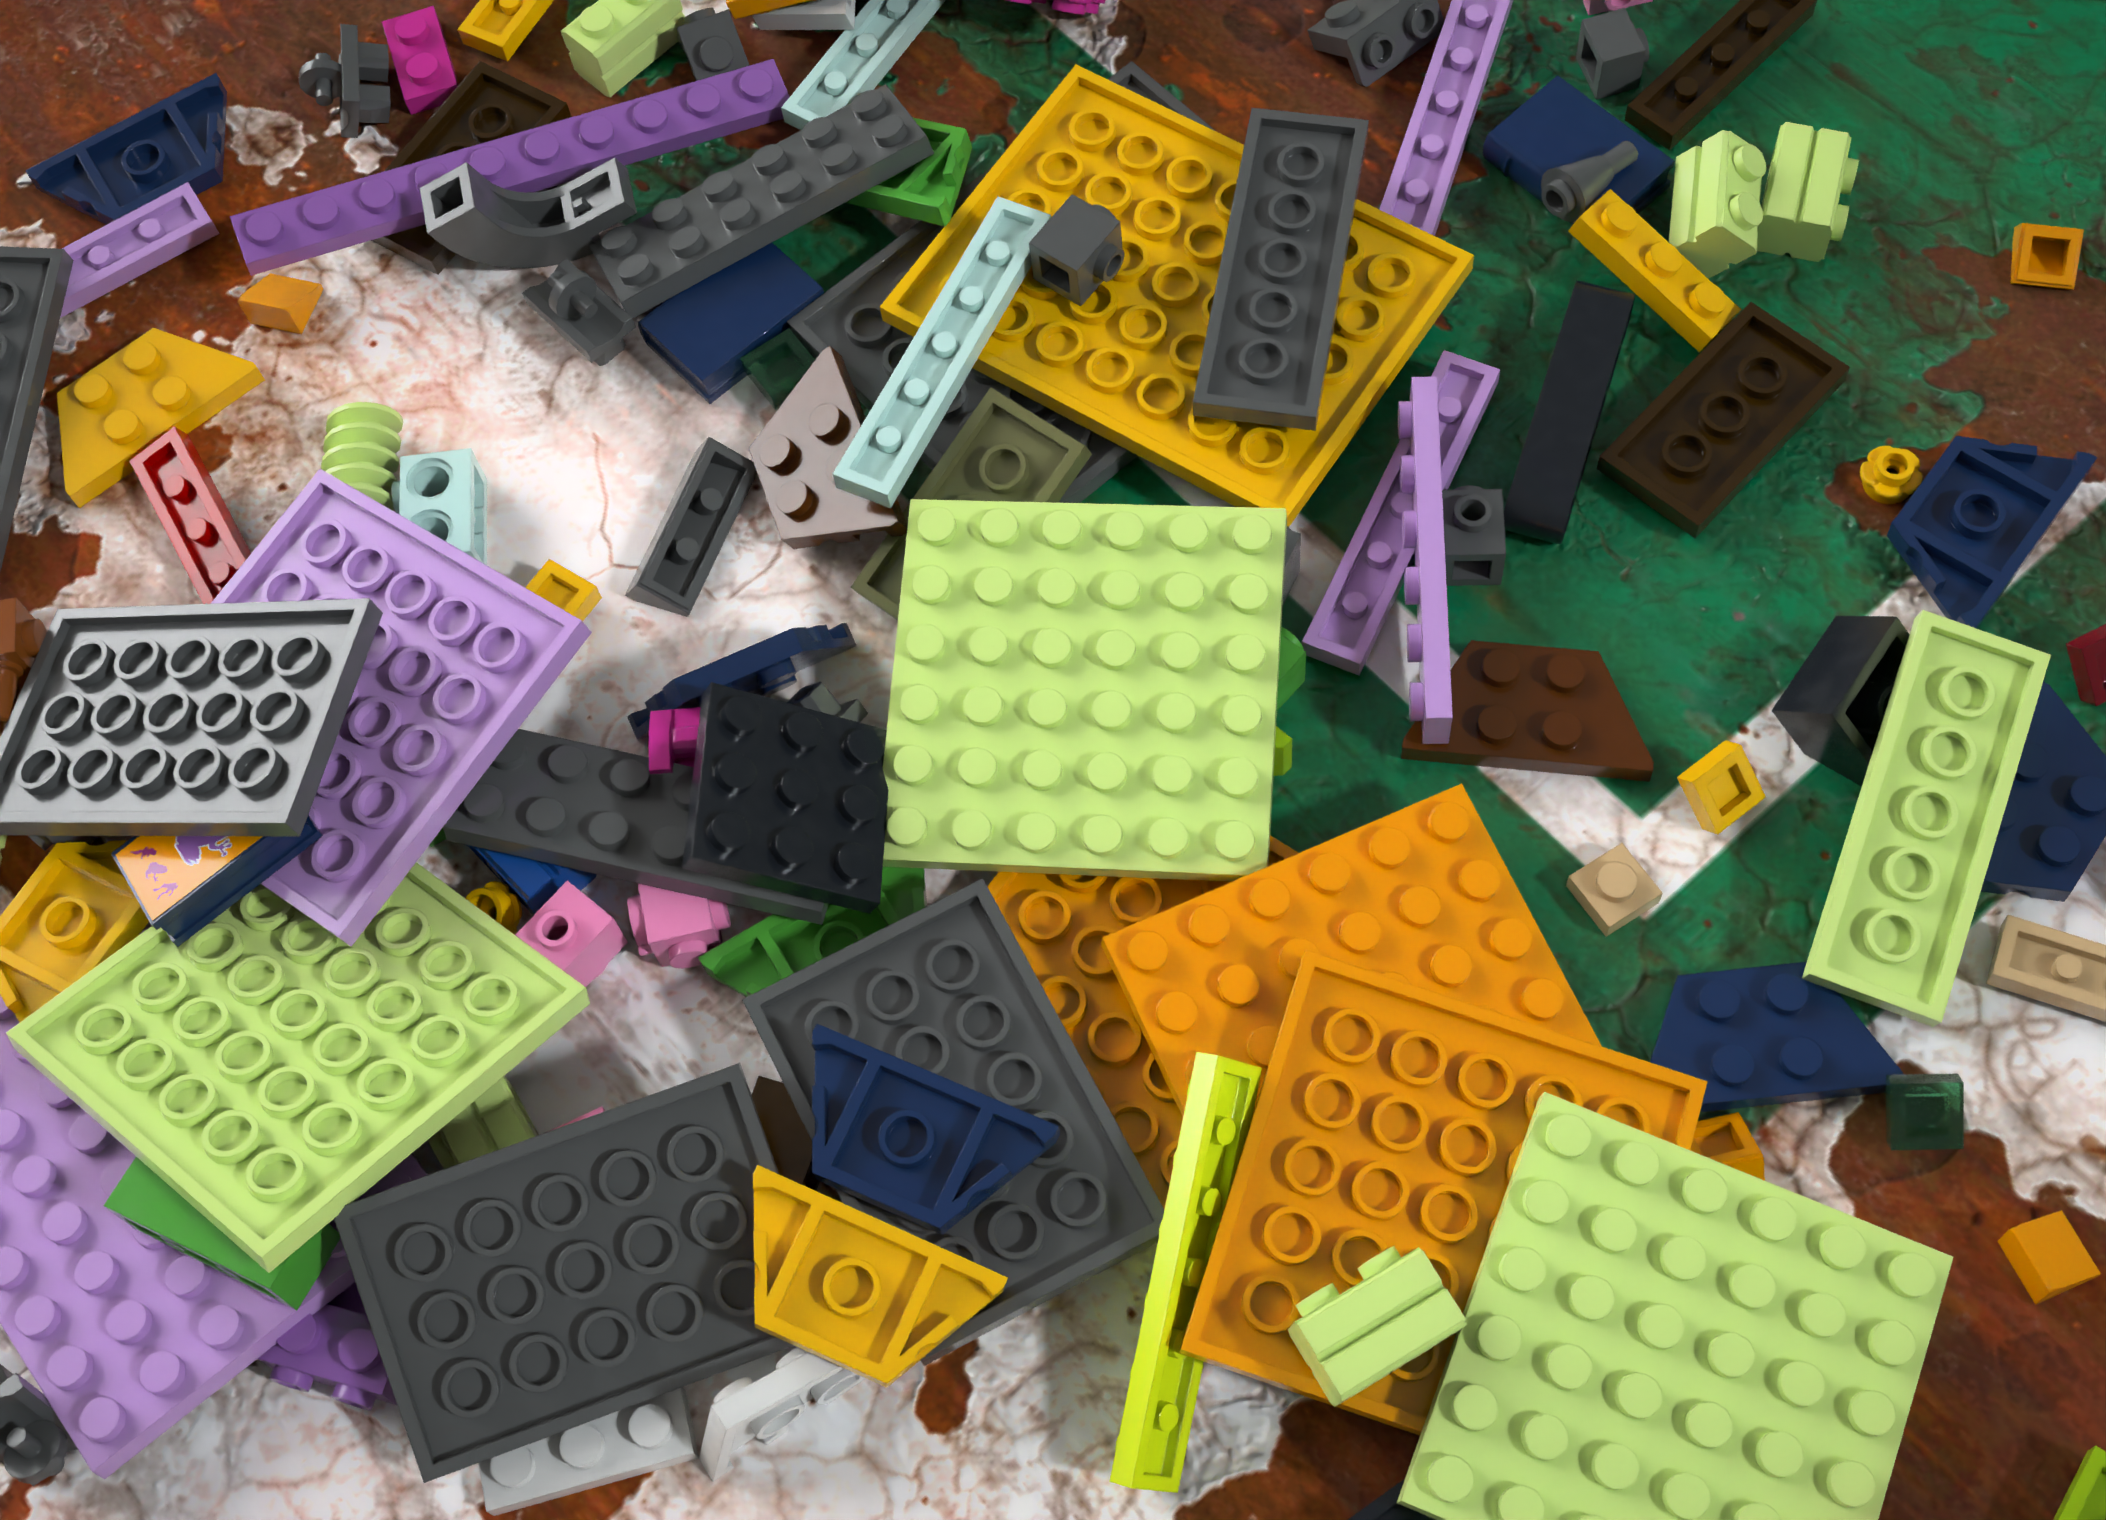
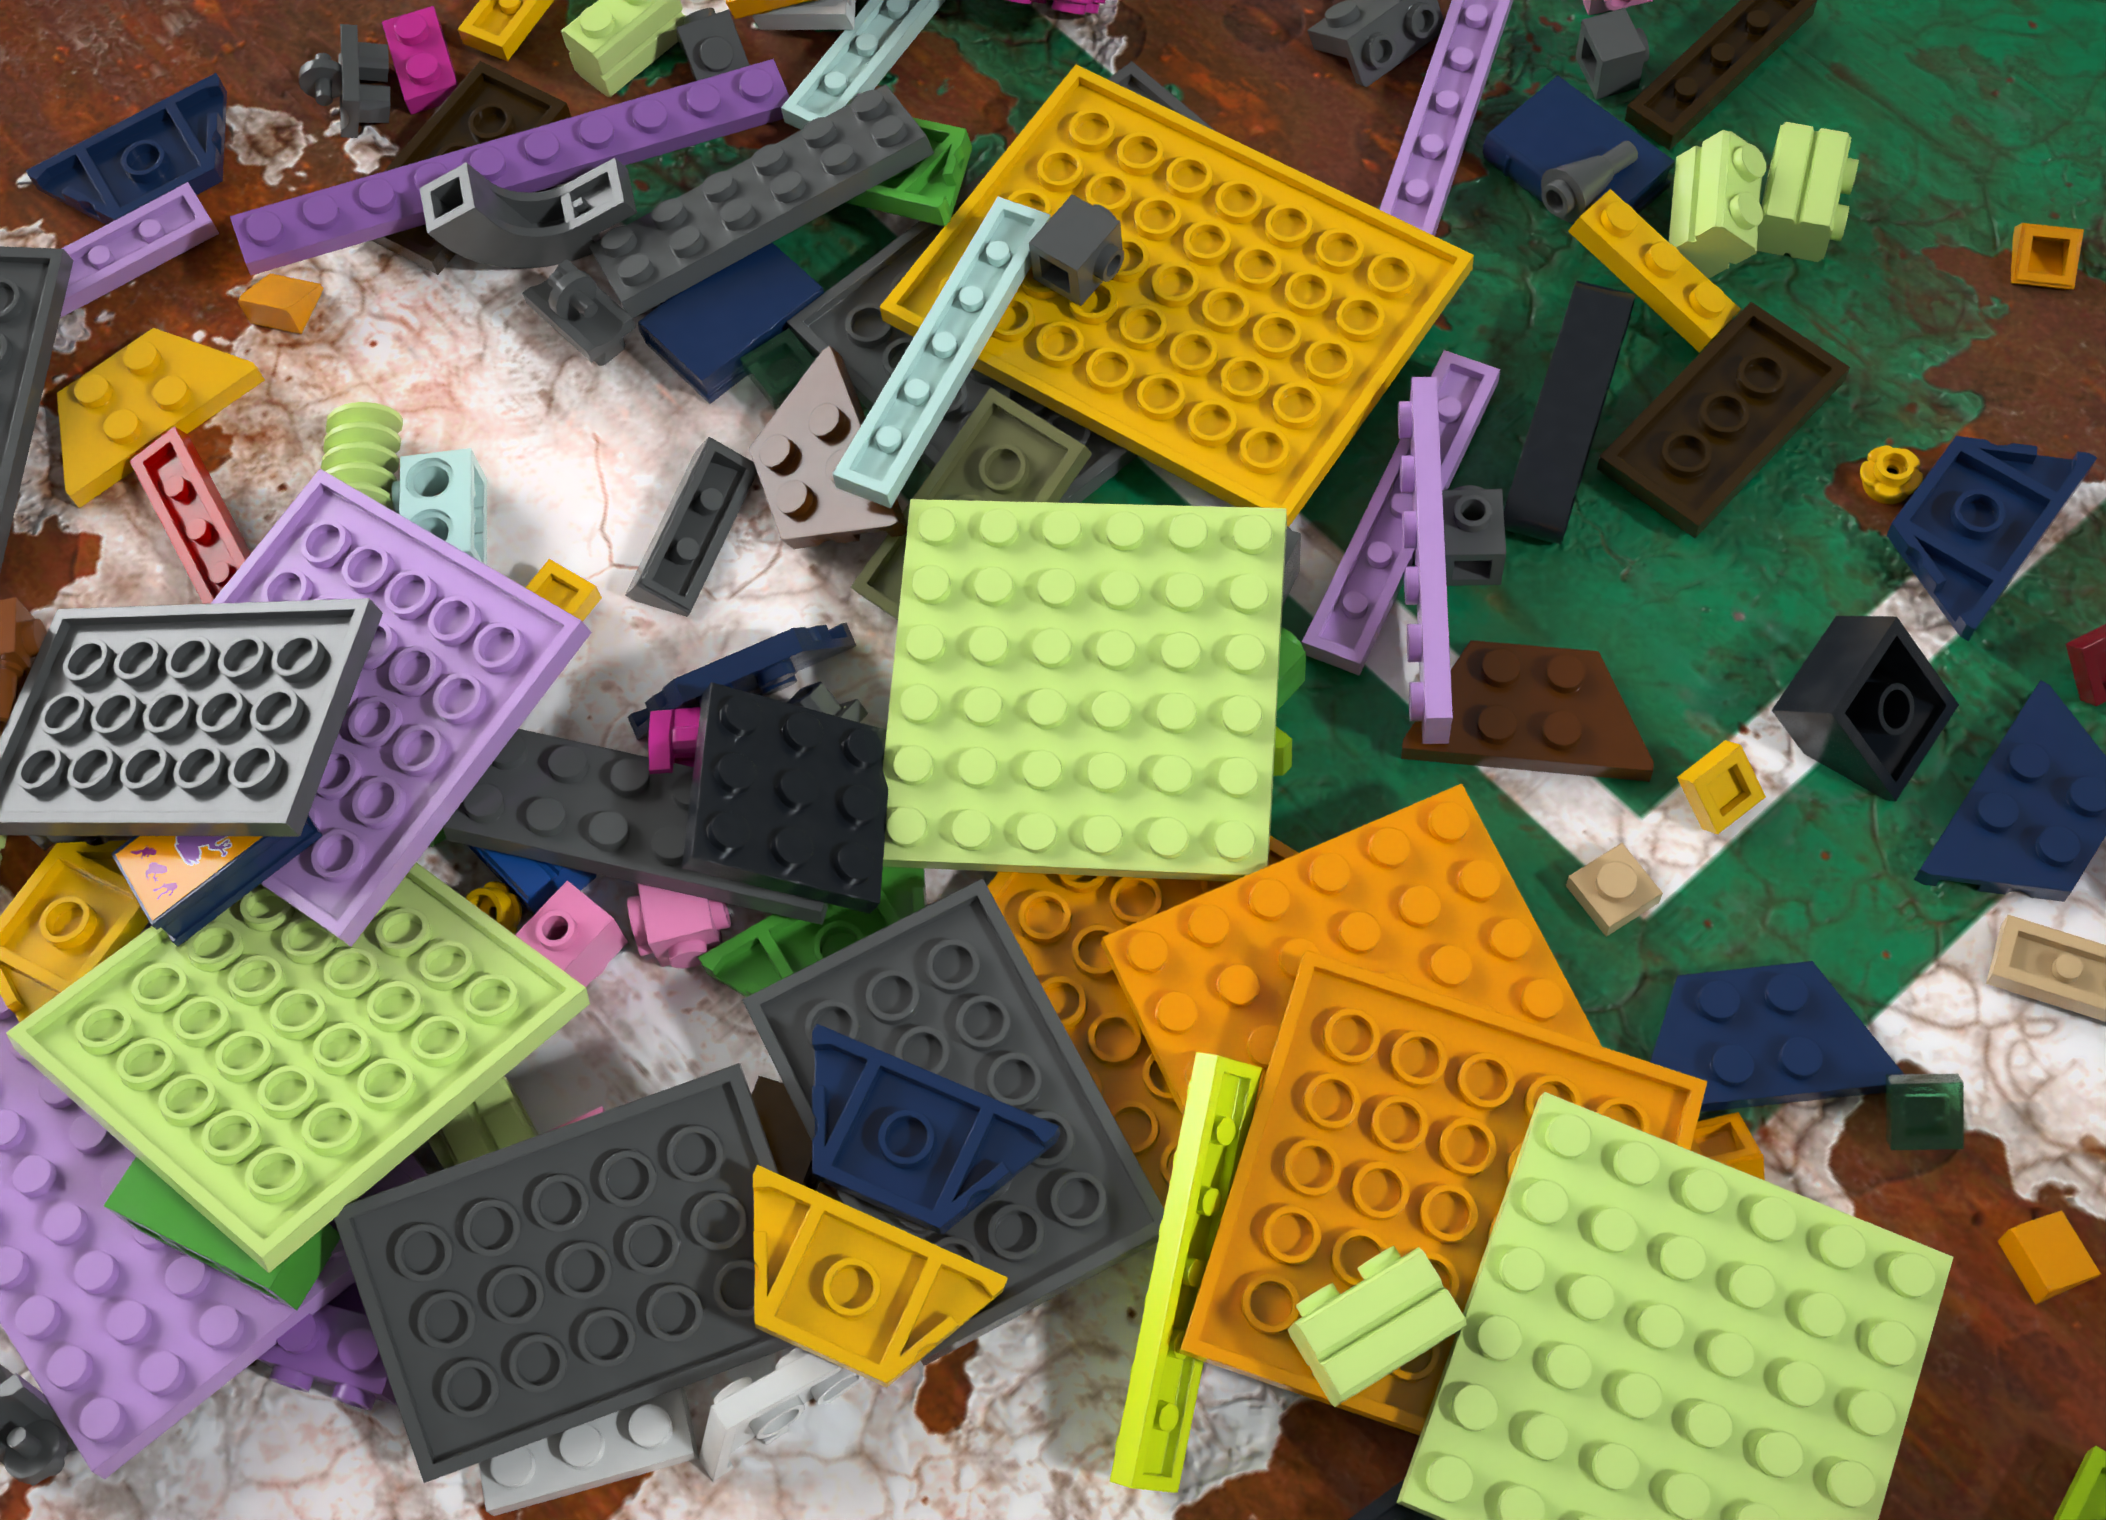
(1281, 270): dark grey plate -> none
(1927, 818): yellowish green plate -> none

